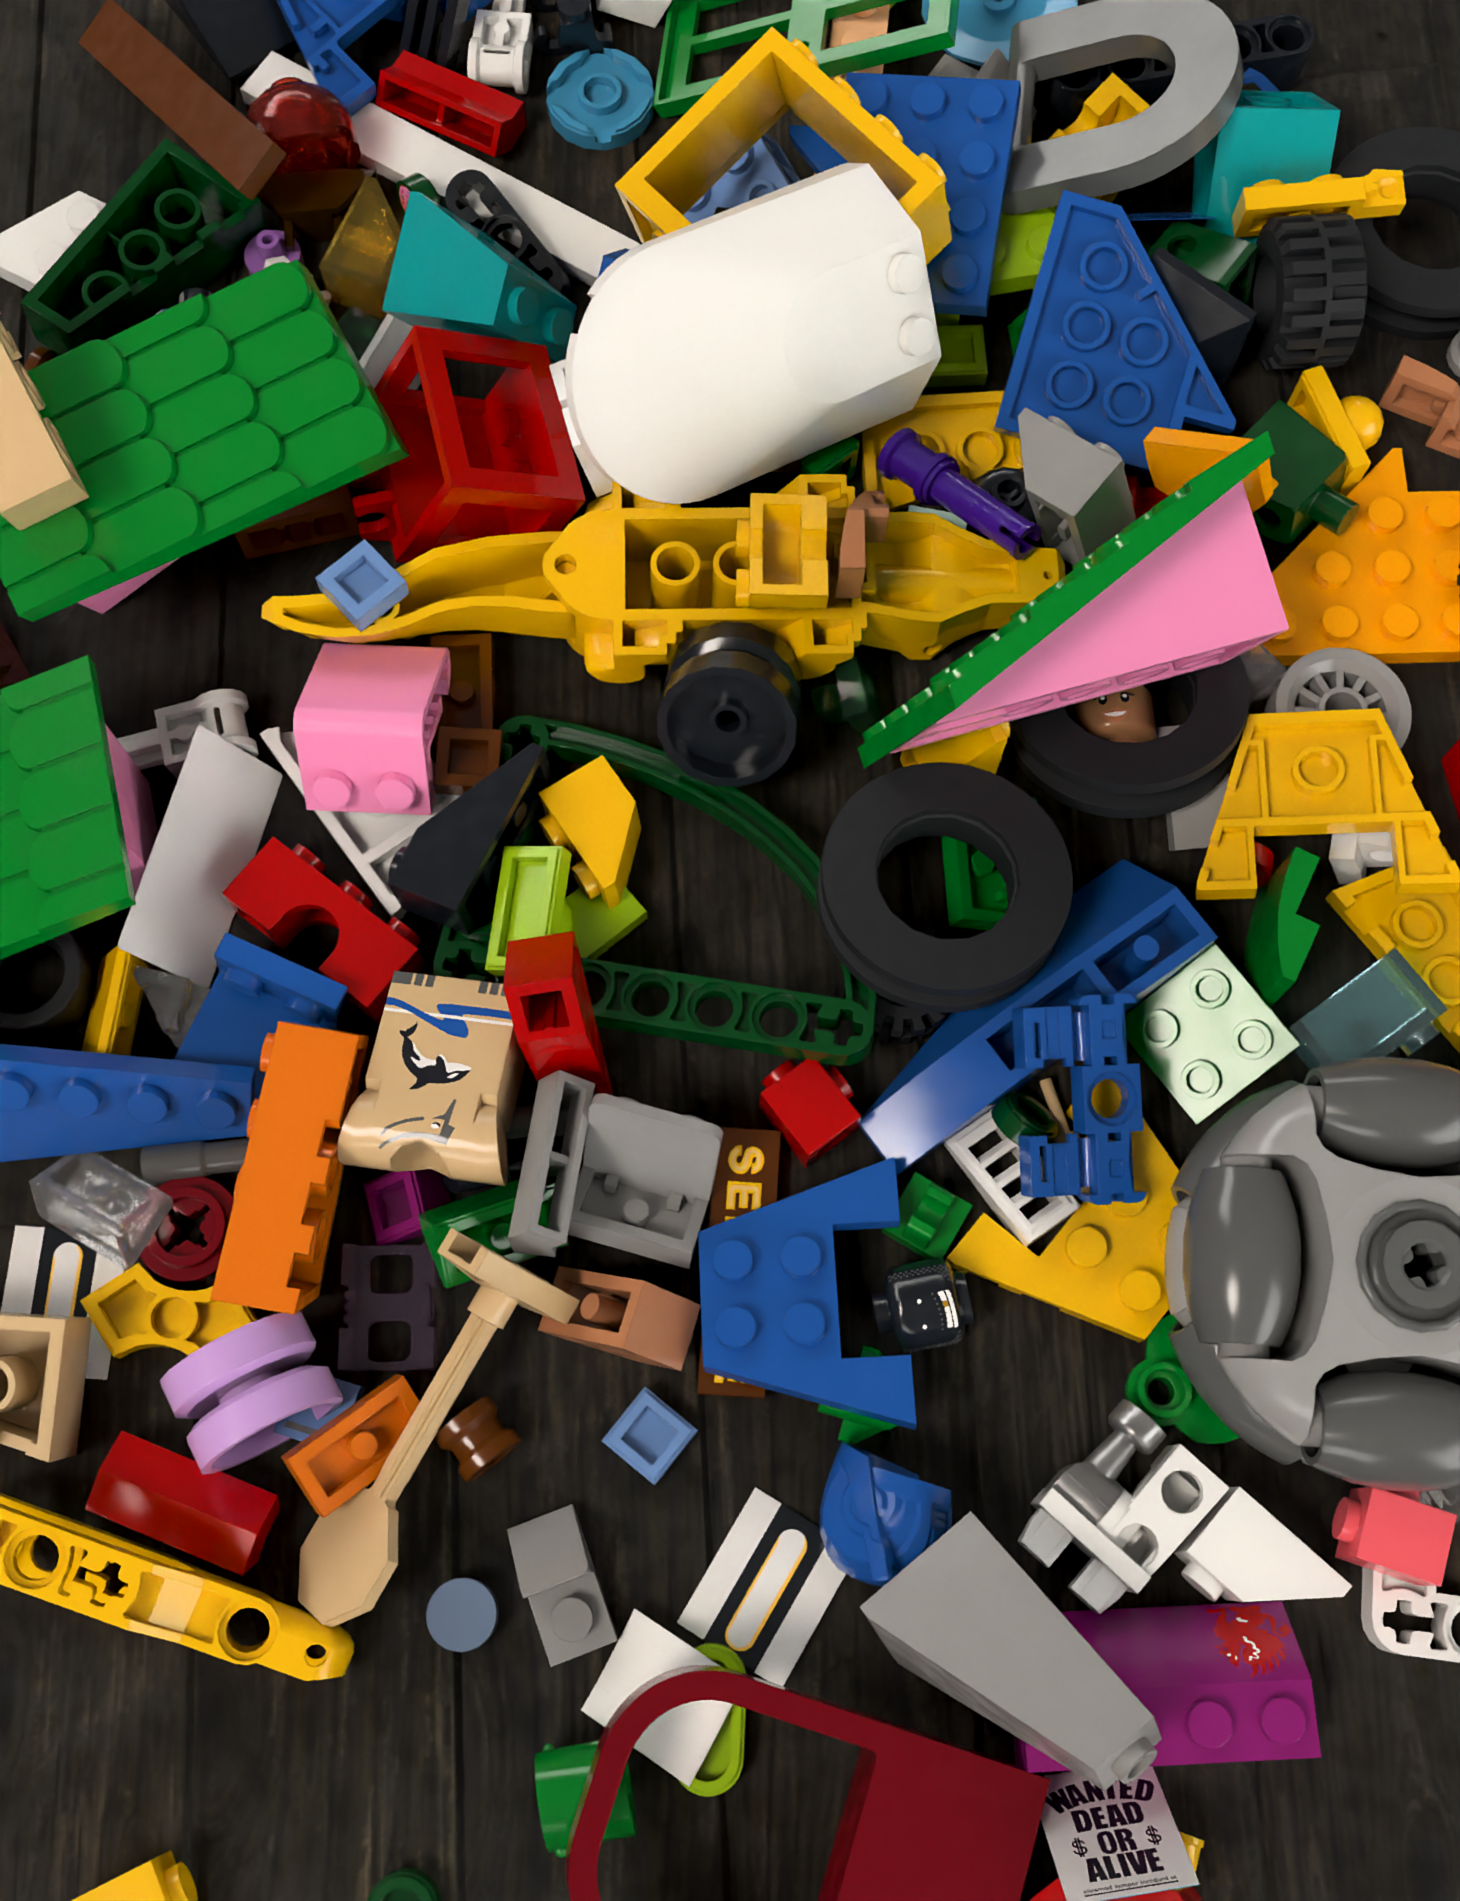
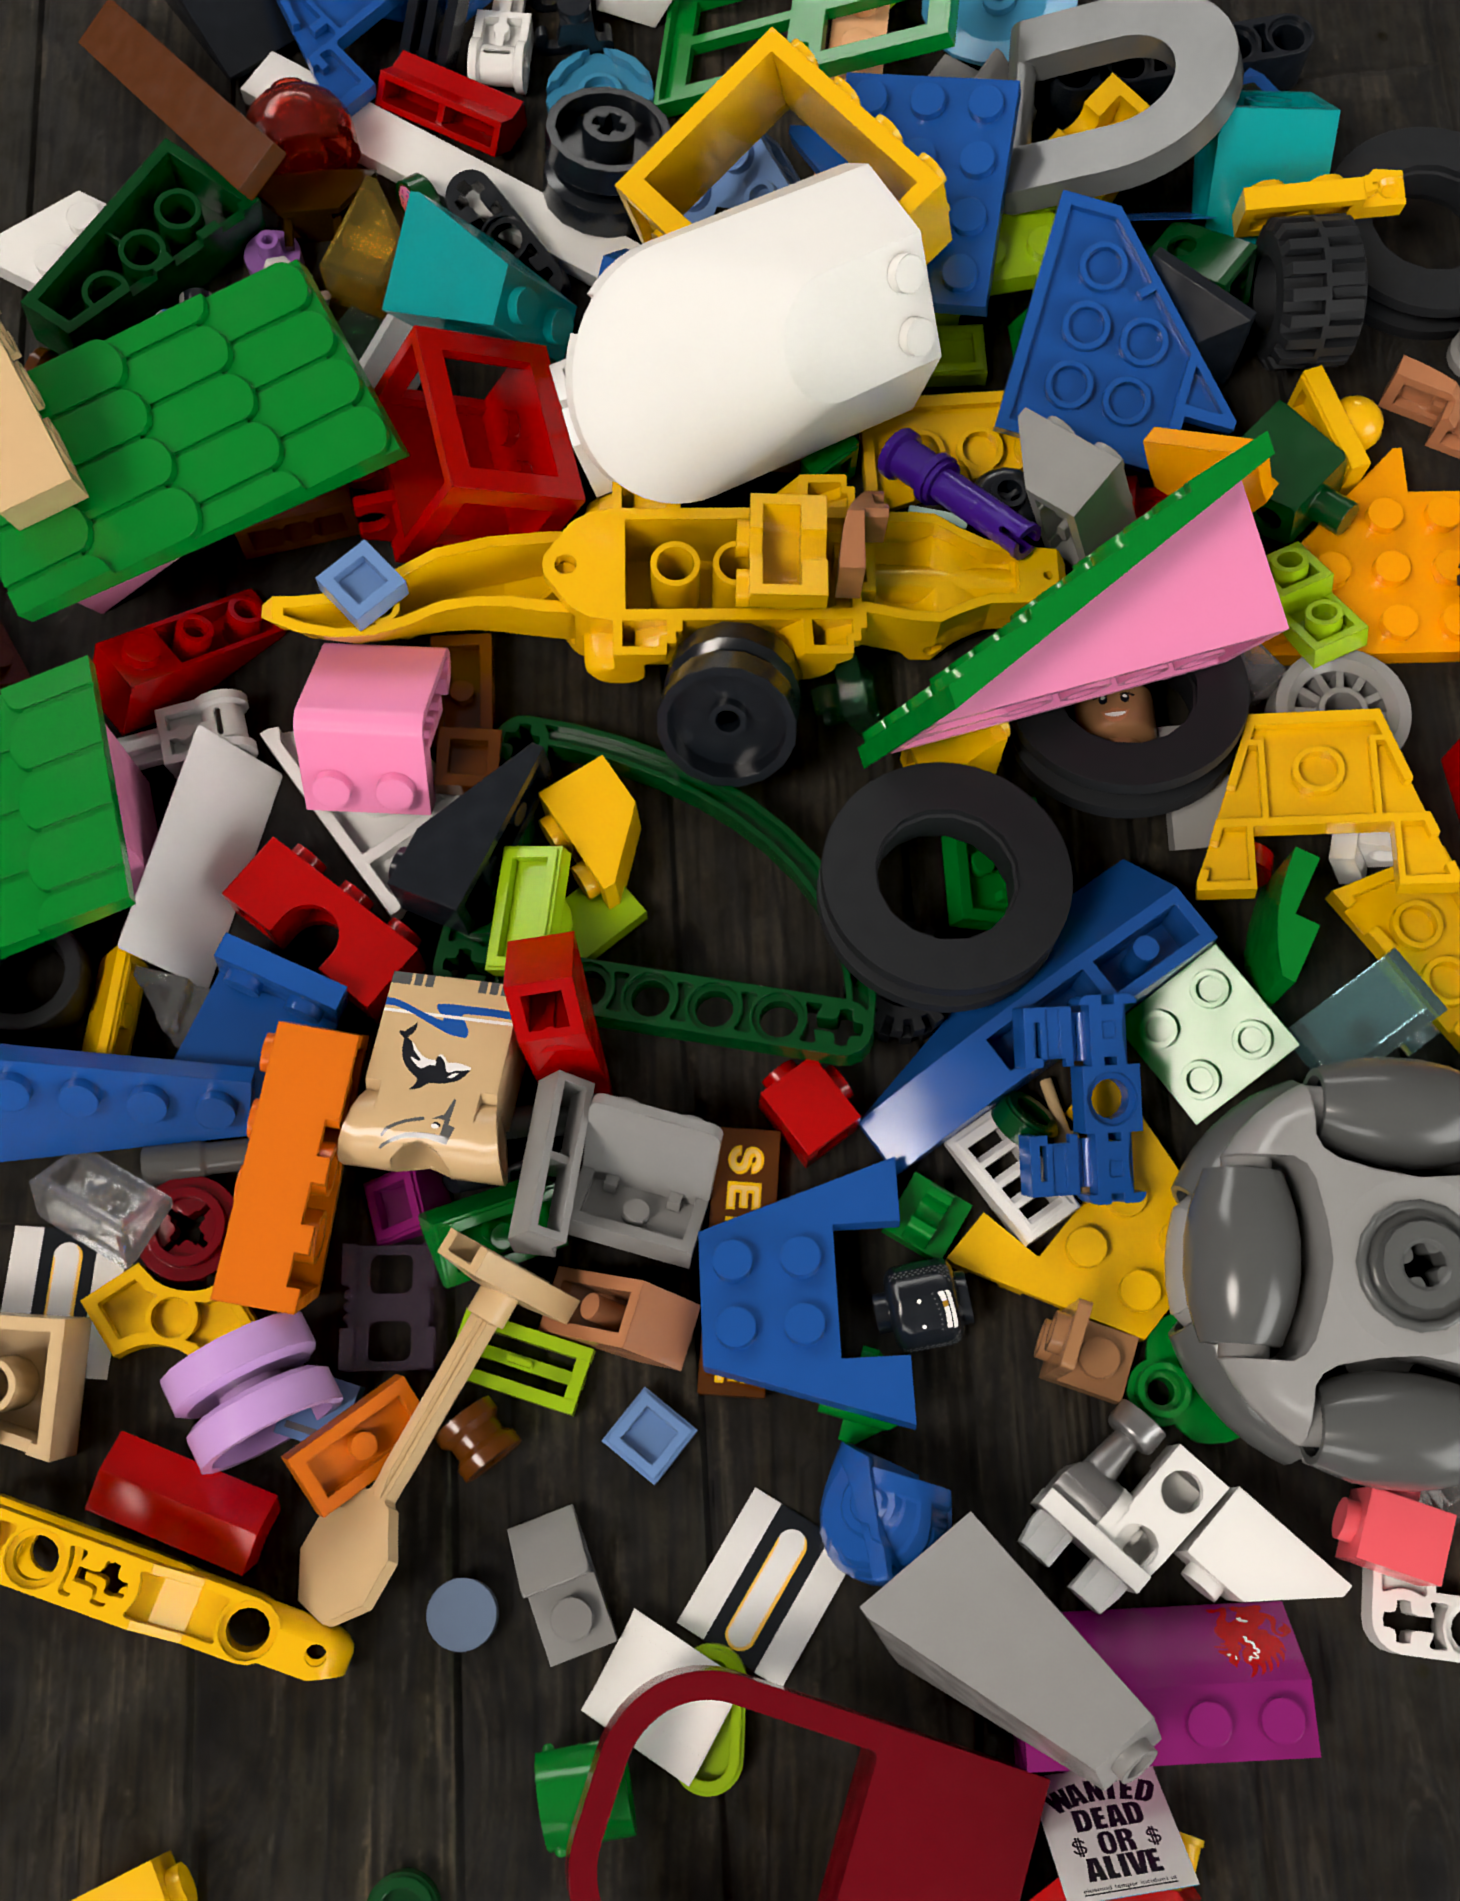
(179, 657): none -> red slope
(574, 1380): none -> lime tile
(588, 148): none -> black wheel
(1085, 1353): none -> medium nougat bracket
(1317, 619): none -> lime slope

